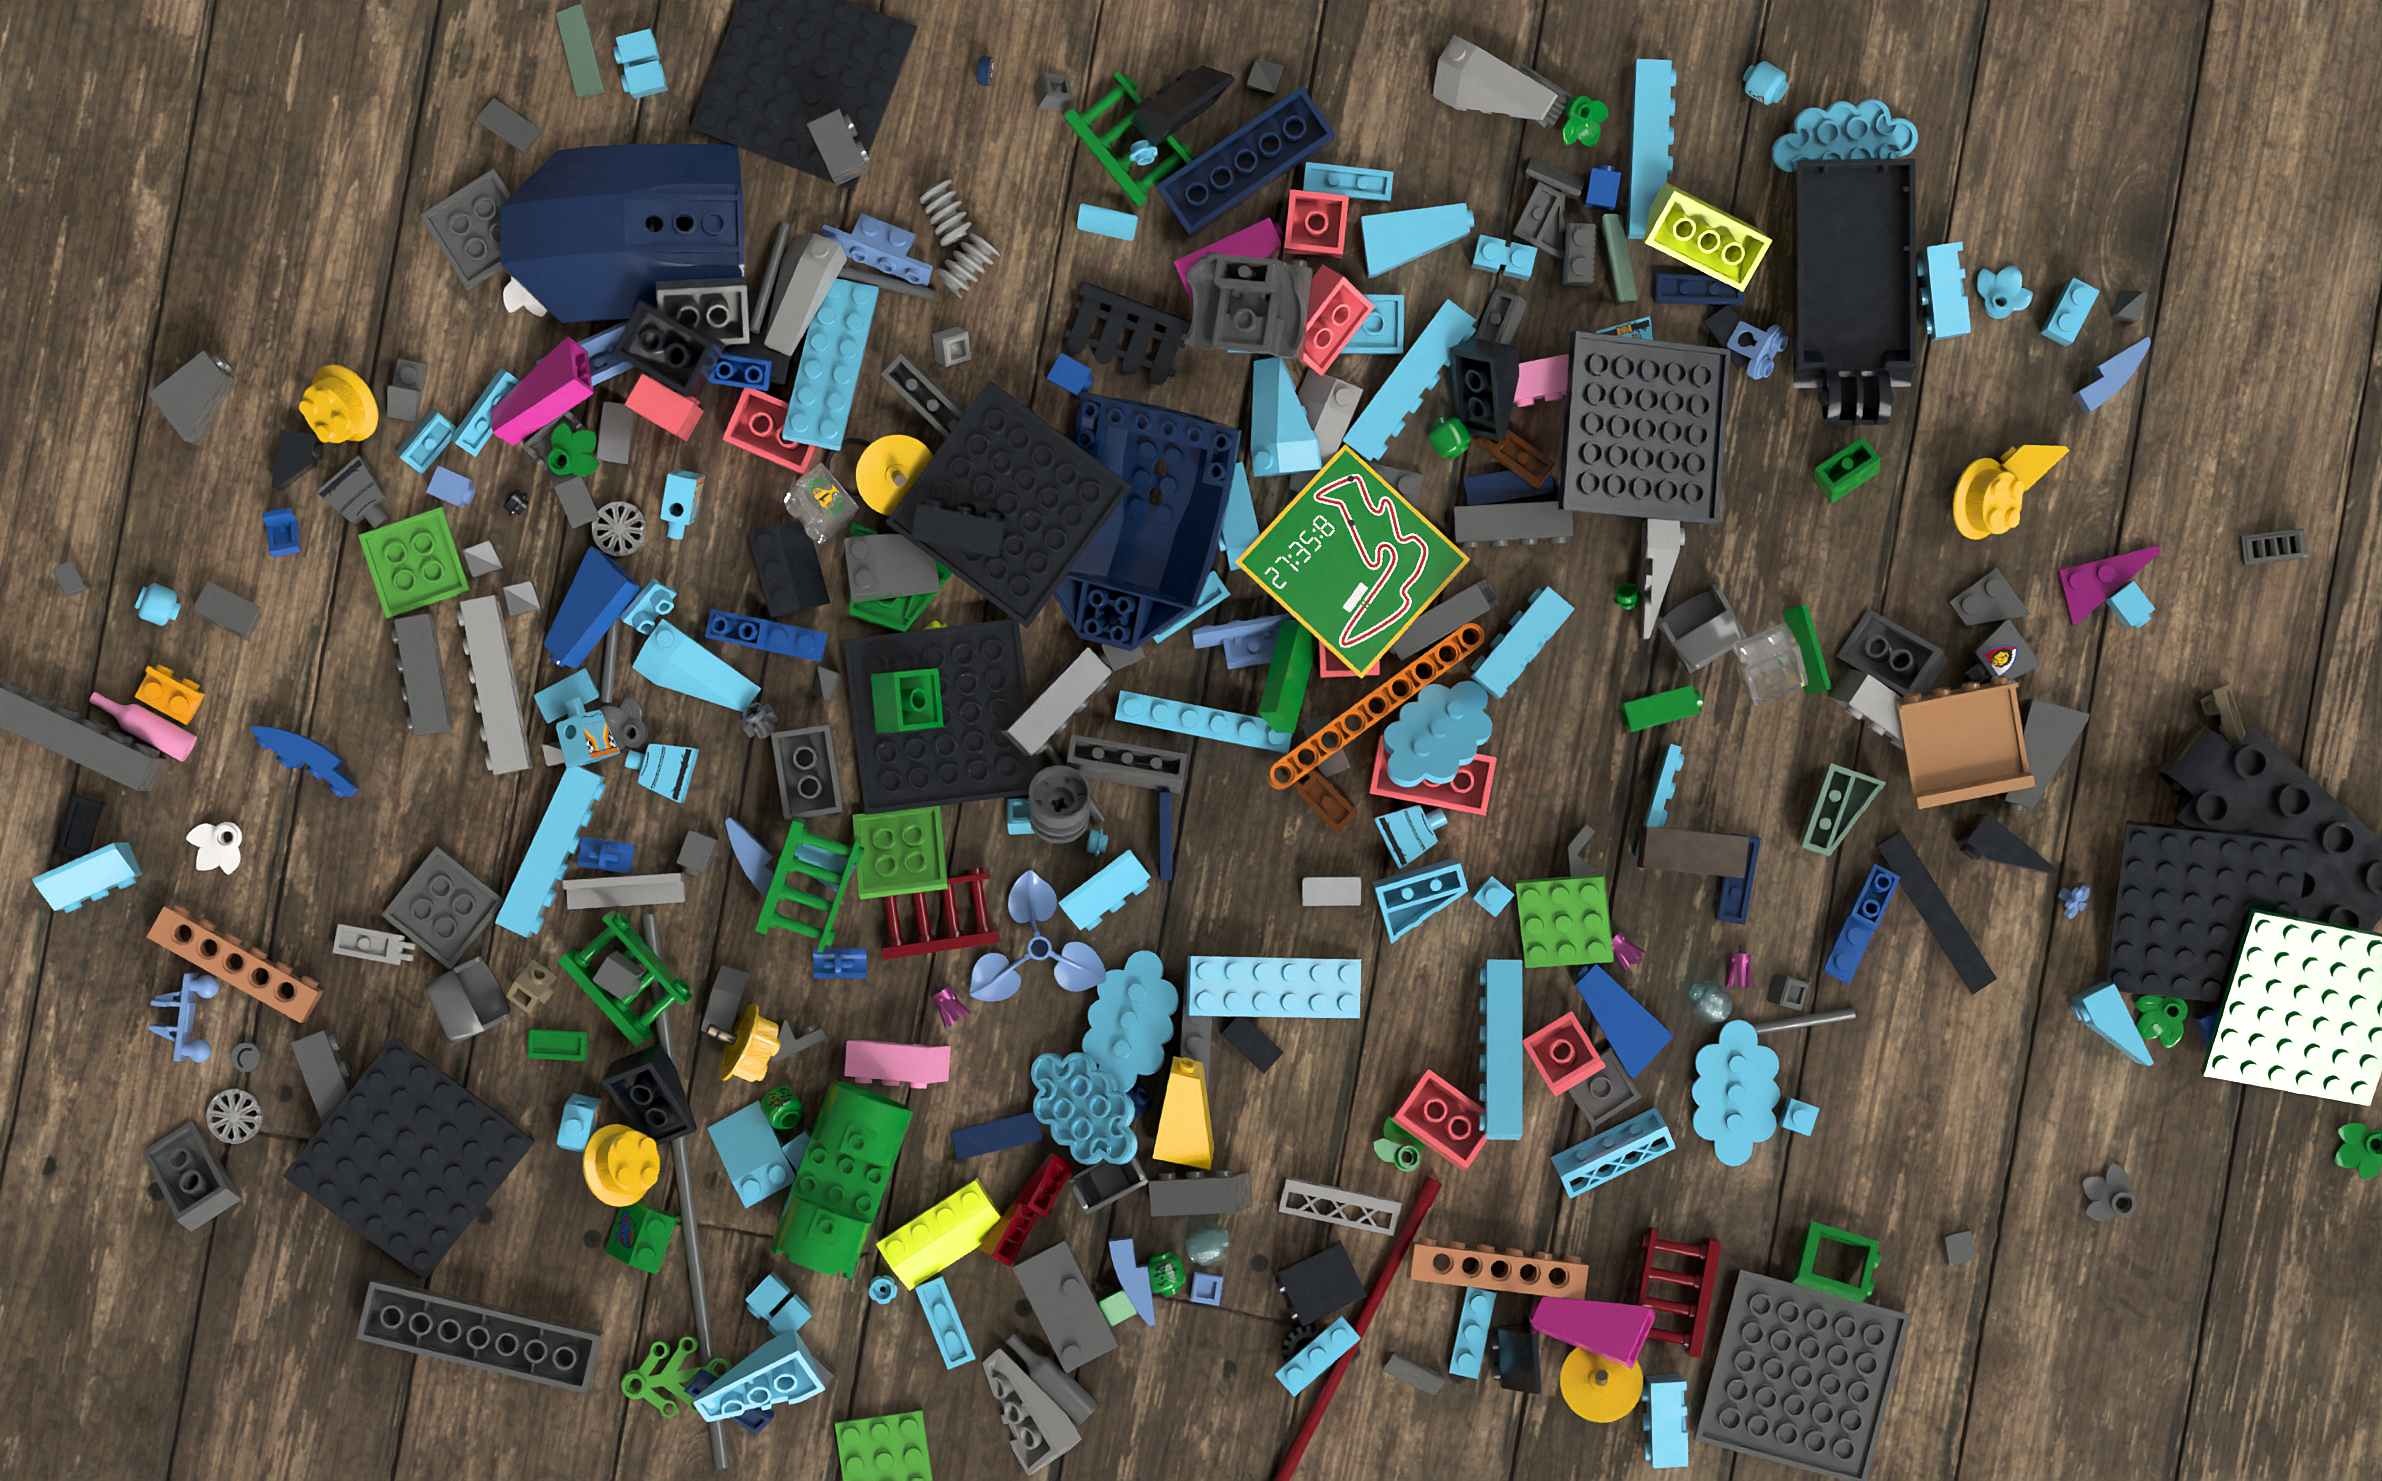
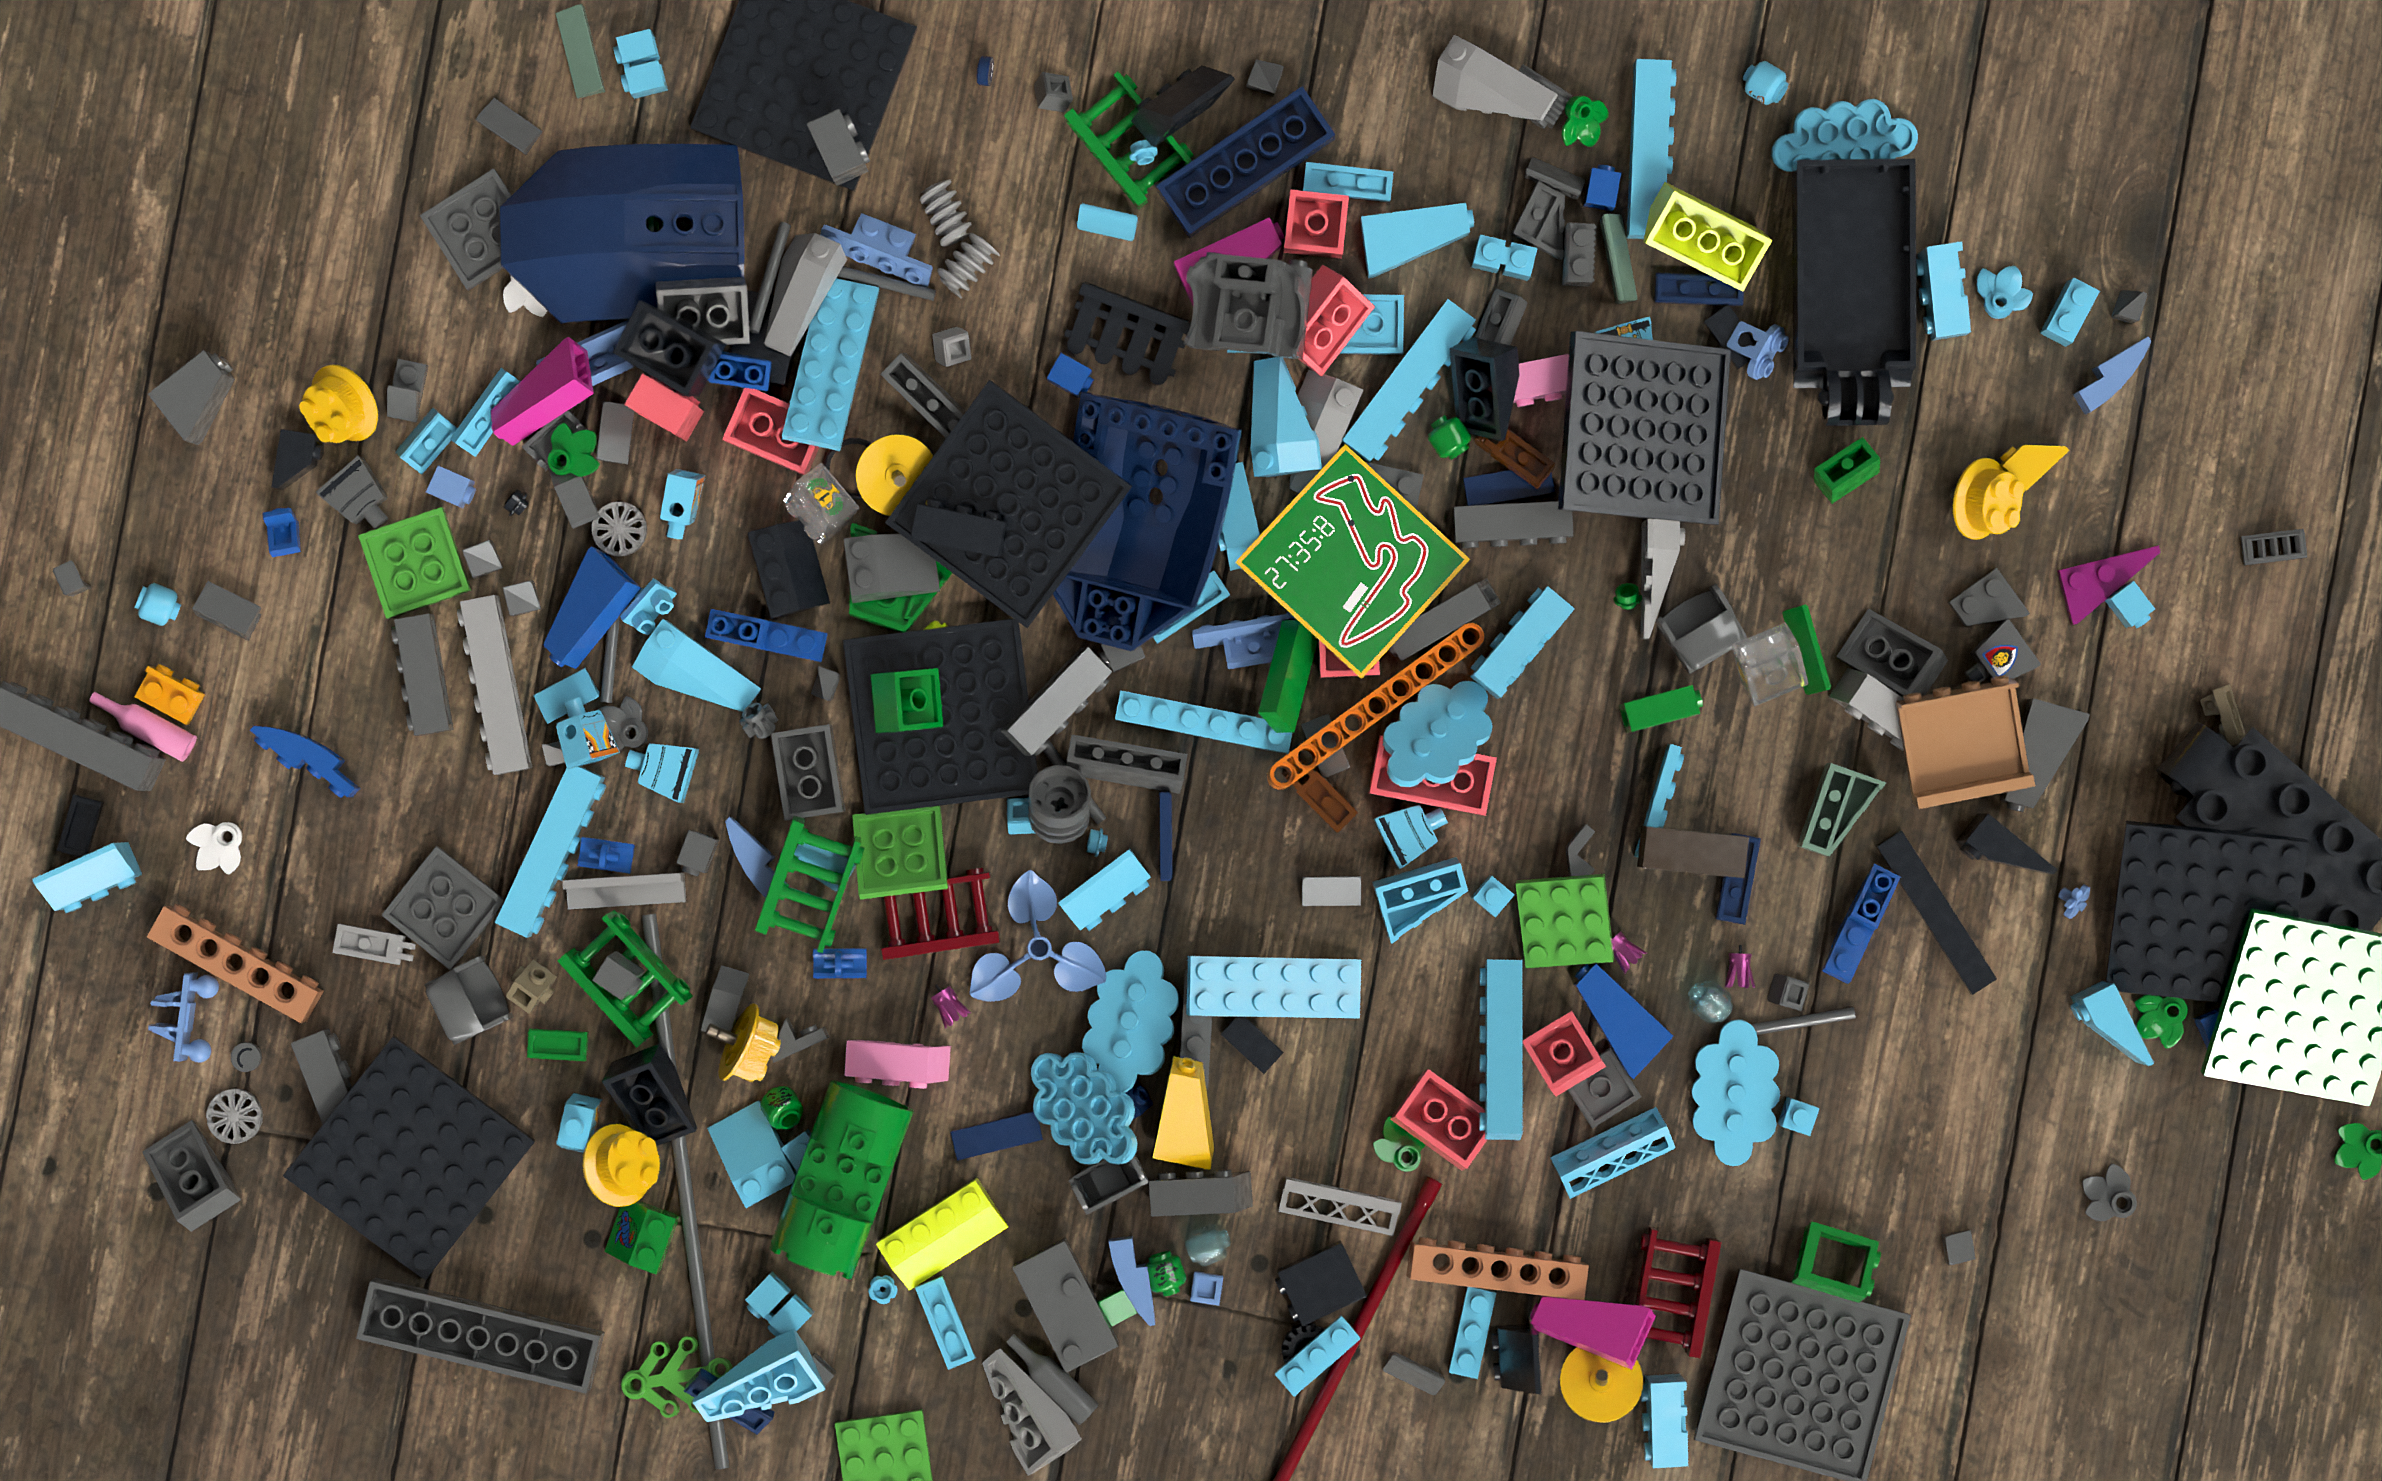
(1034, 1200): dark red slope -> none

